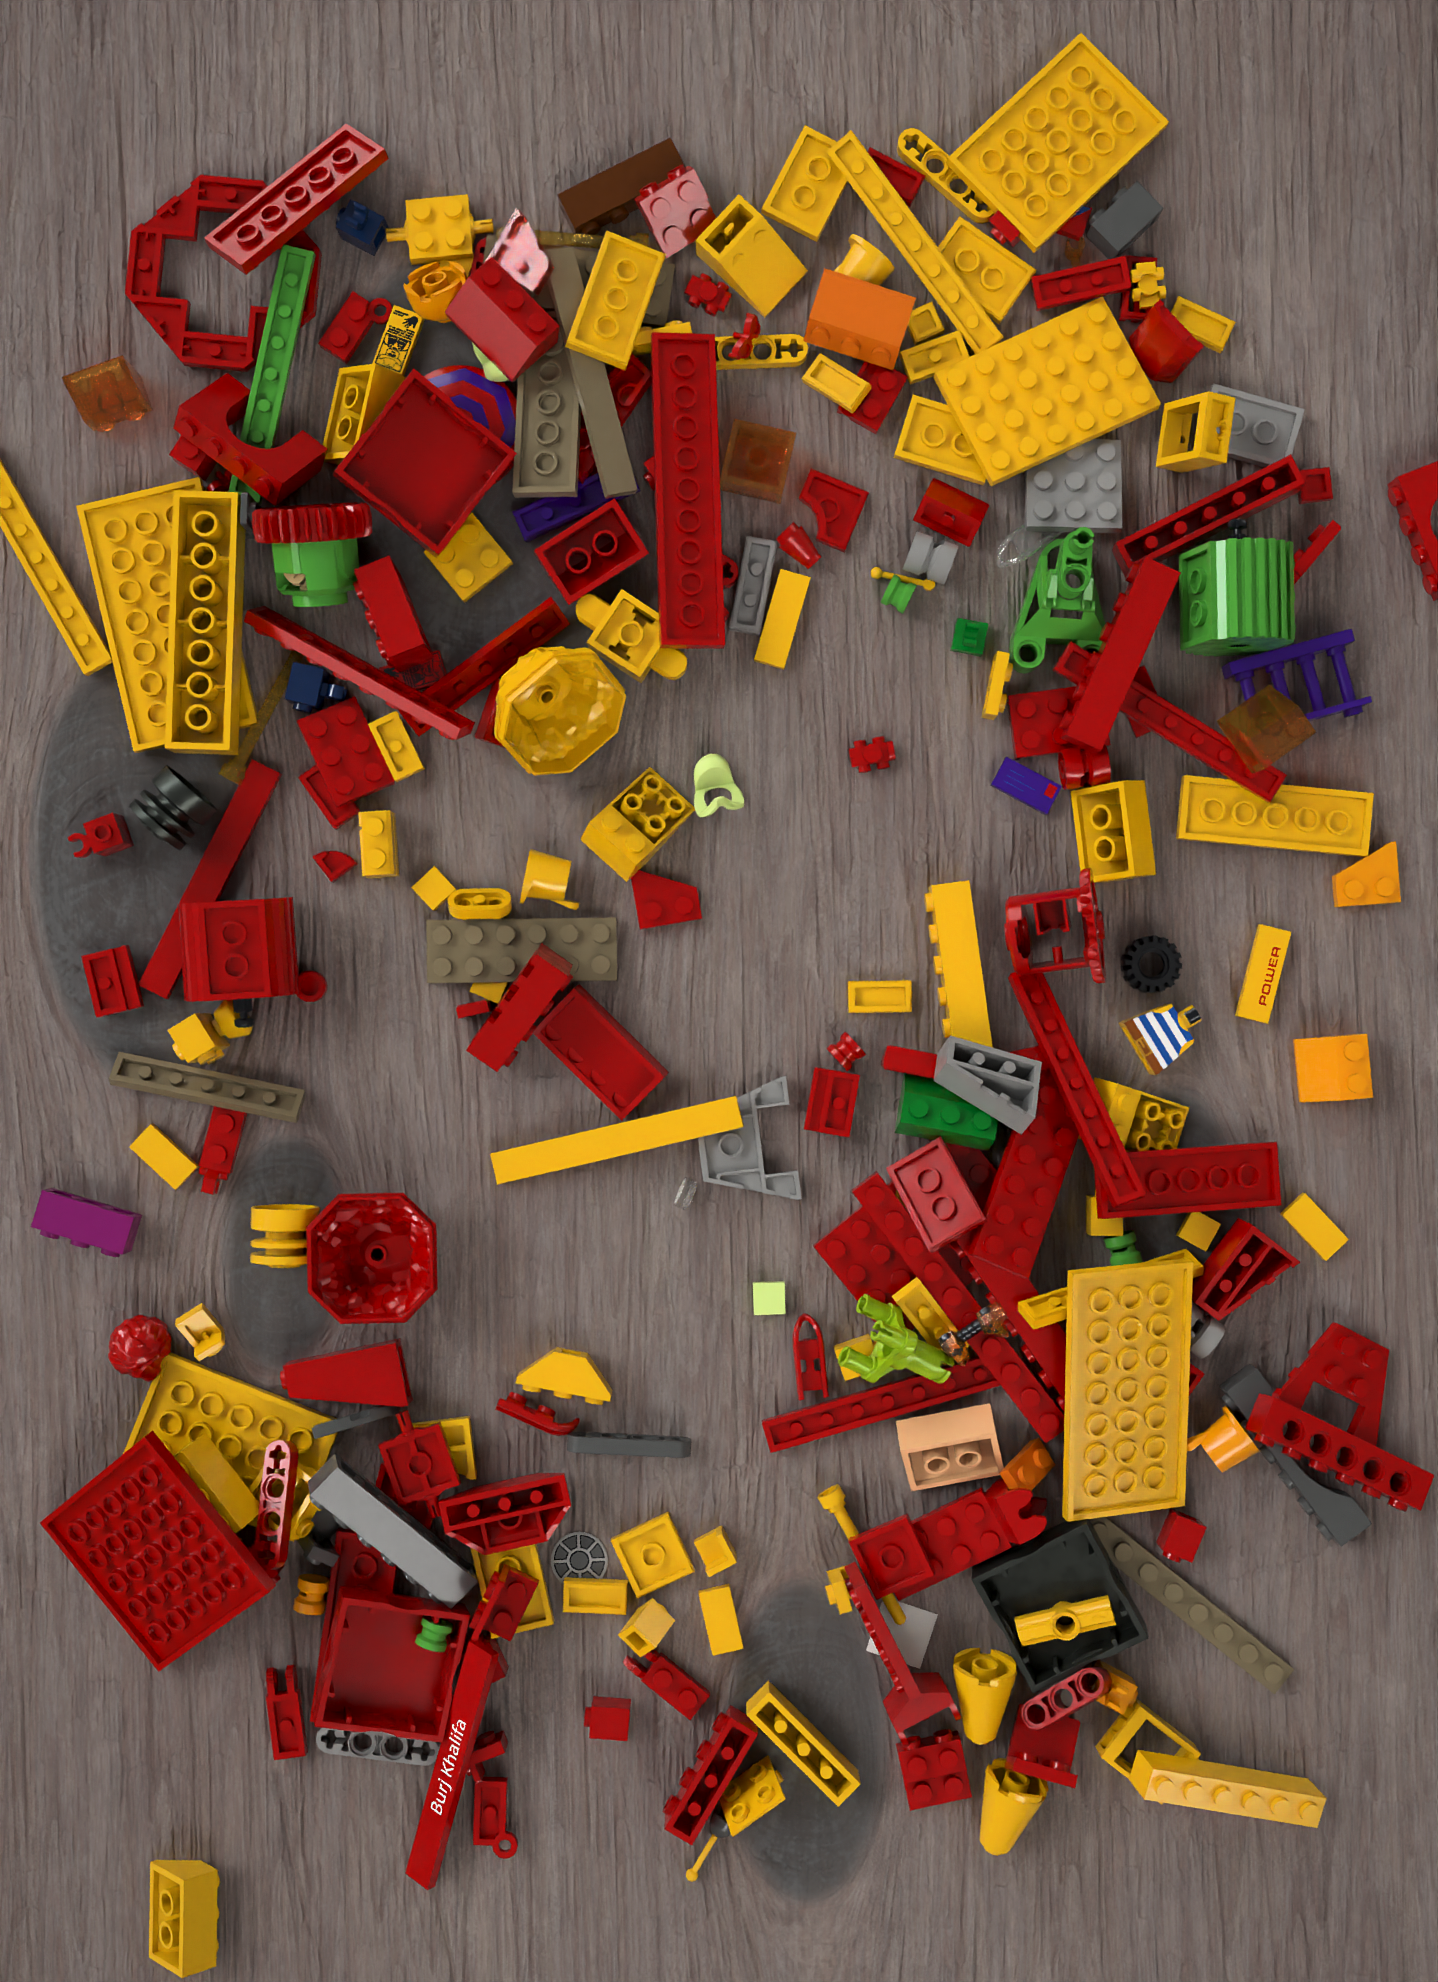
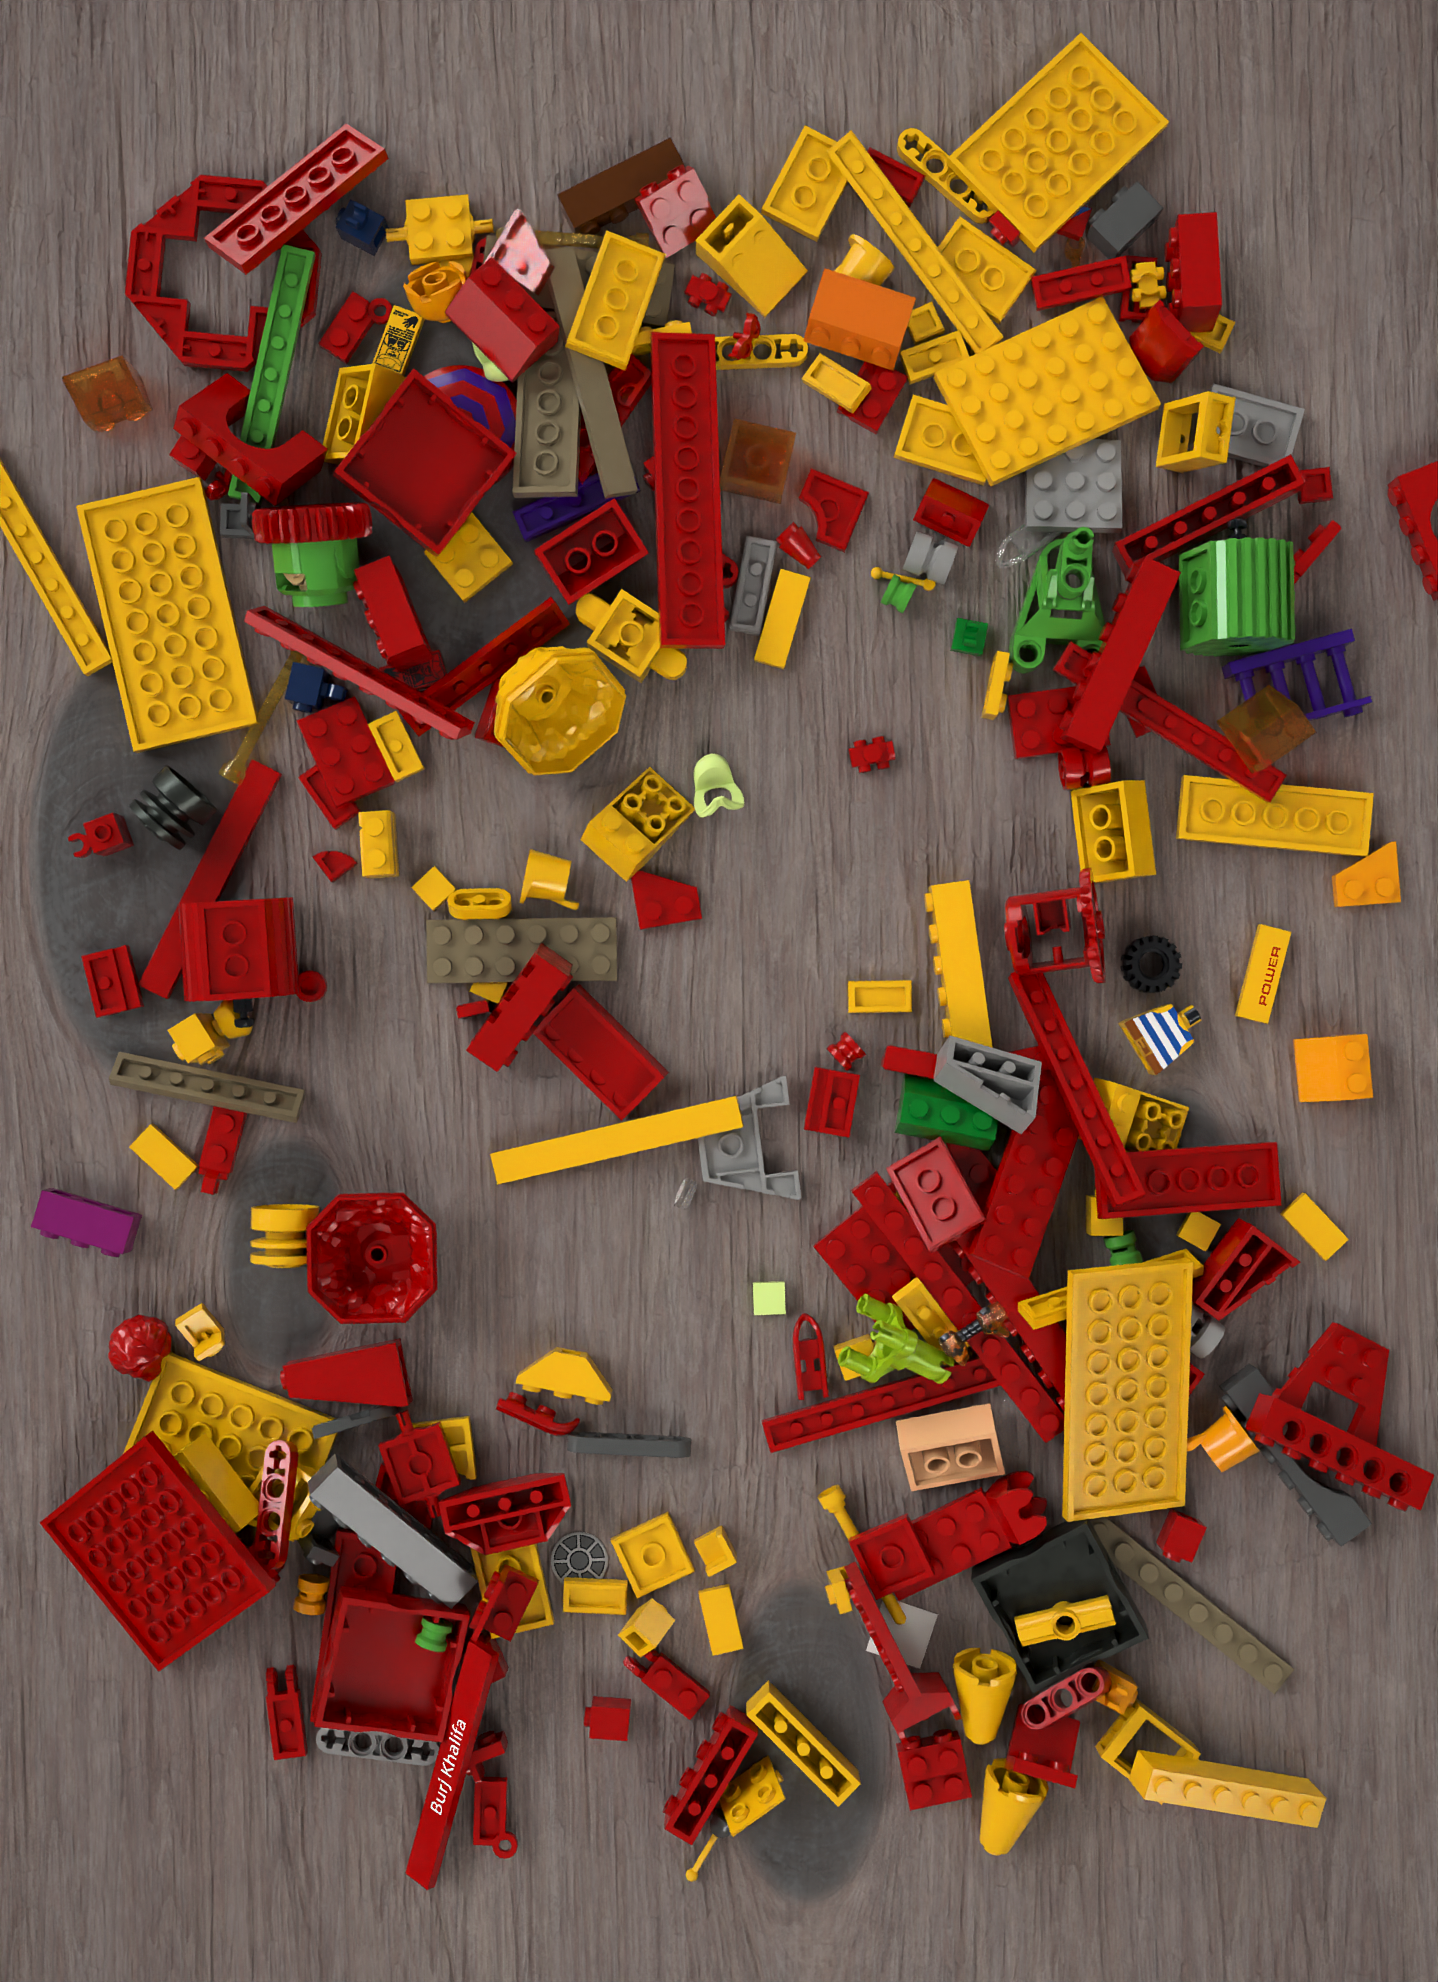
(183, 1915): yellow slope -> none
(205, 623): yellow brick -> none
(1026, 785): dark purple tile -> none
(1028, 1466): orange plate -> none
(1194, 271): none -> red brick

